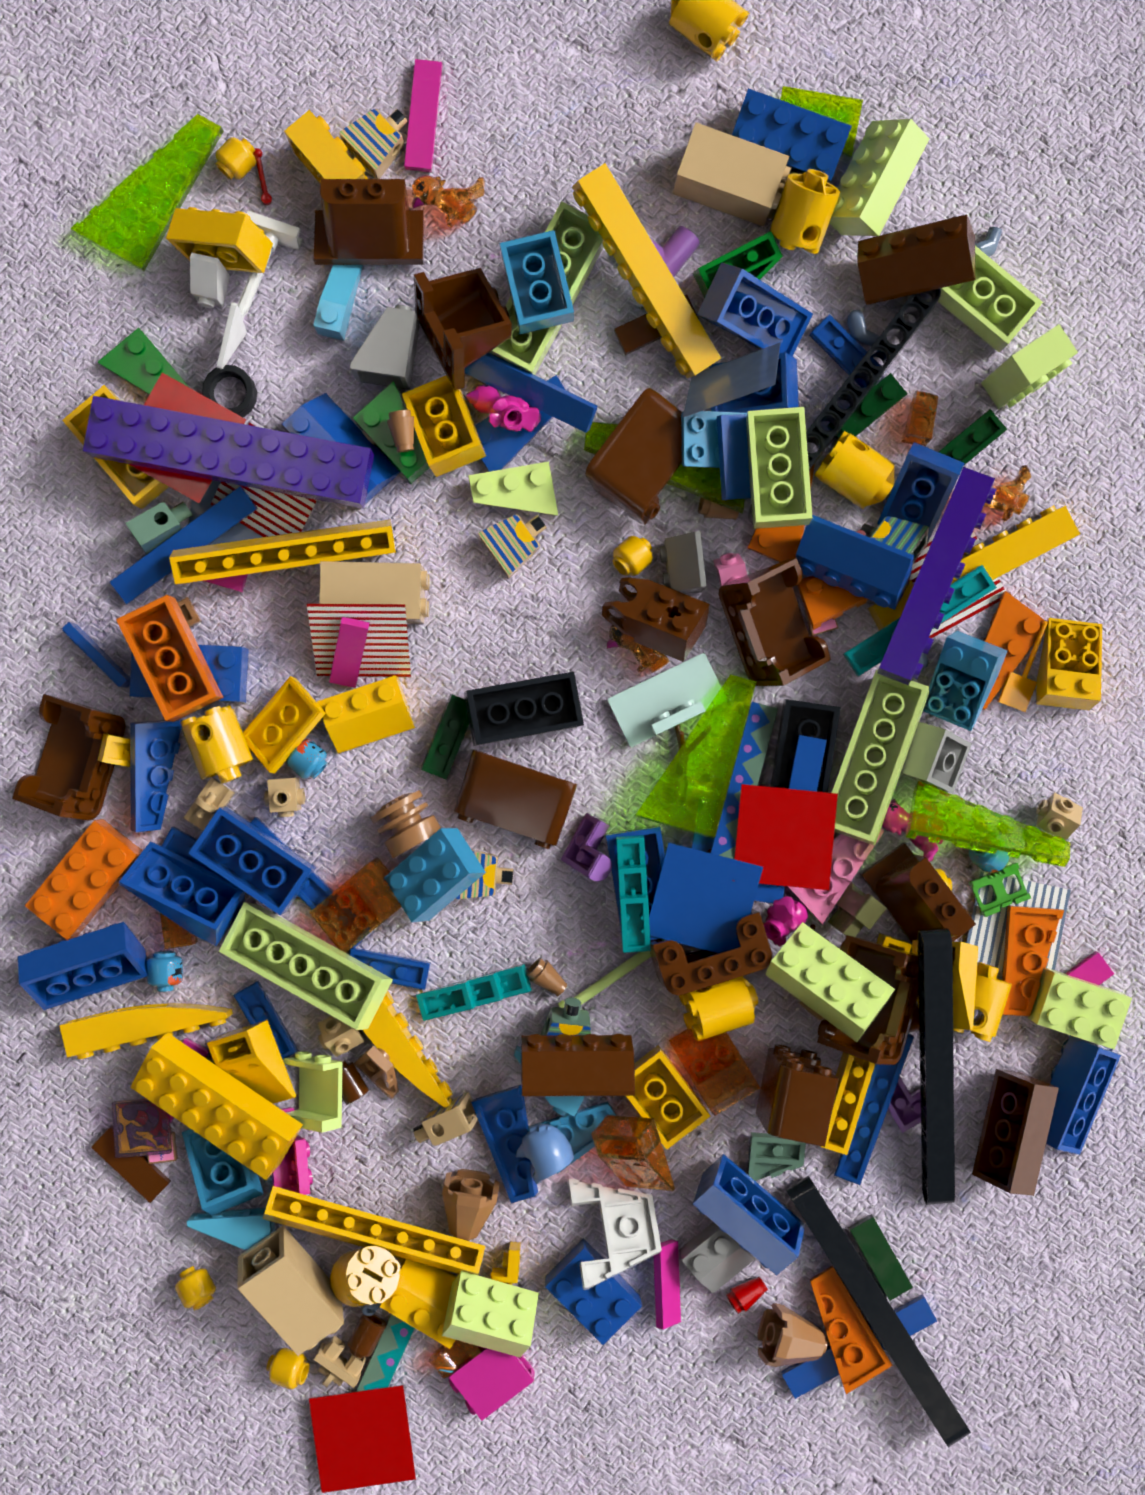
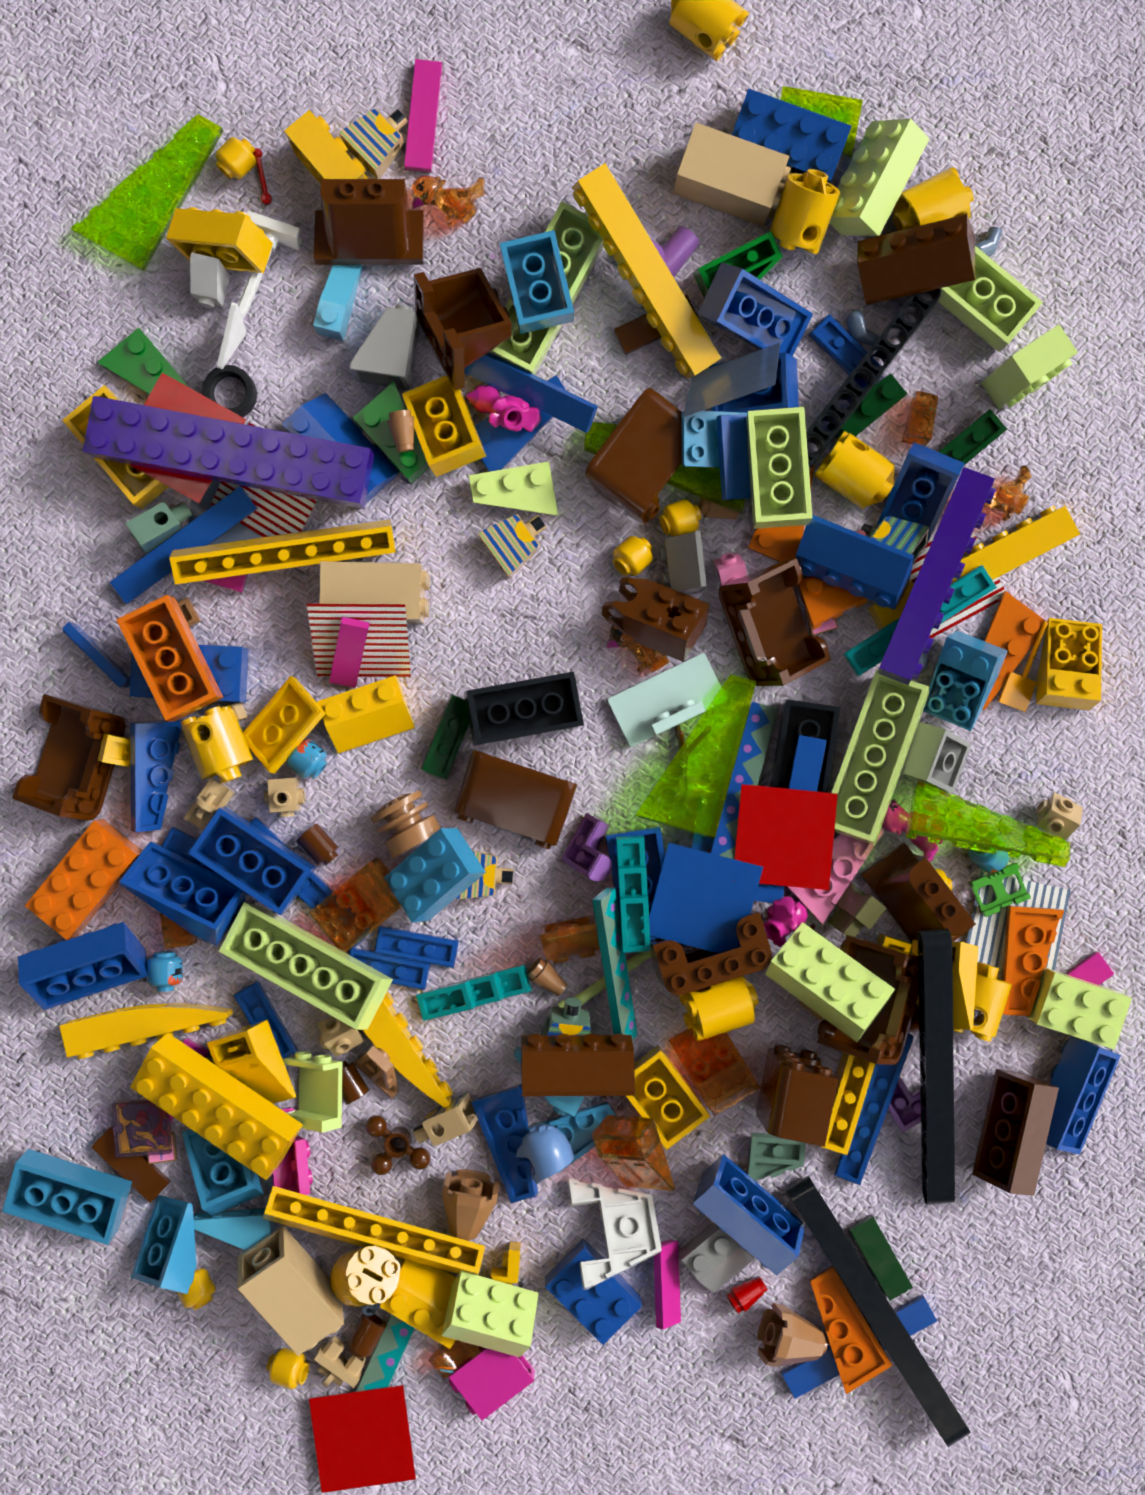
(67, 1196): none -> dark azure brick
(168, 1247): none -> dark azure slope
(239, 711): none -> tan window
(318, 845): none -> reddish brown brick
(382, 1163): none -> reddish brown piece
(416, 946): none -> blue tile
(569, 939): none -> clear orange slope
(614, 963): none -> teal tile
(680, 518): none -> yellow head
(933, 200): none -> yellow cylinder

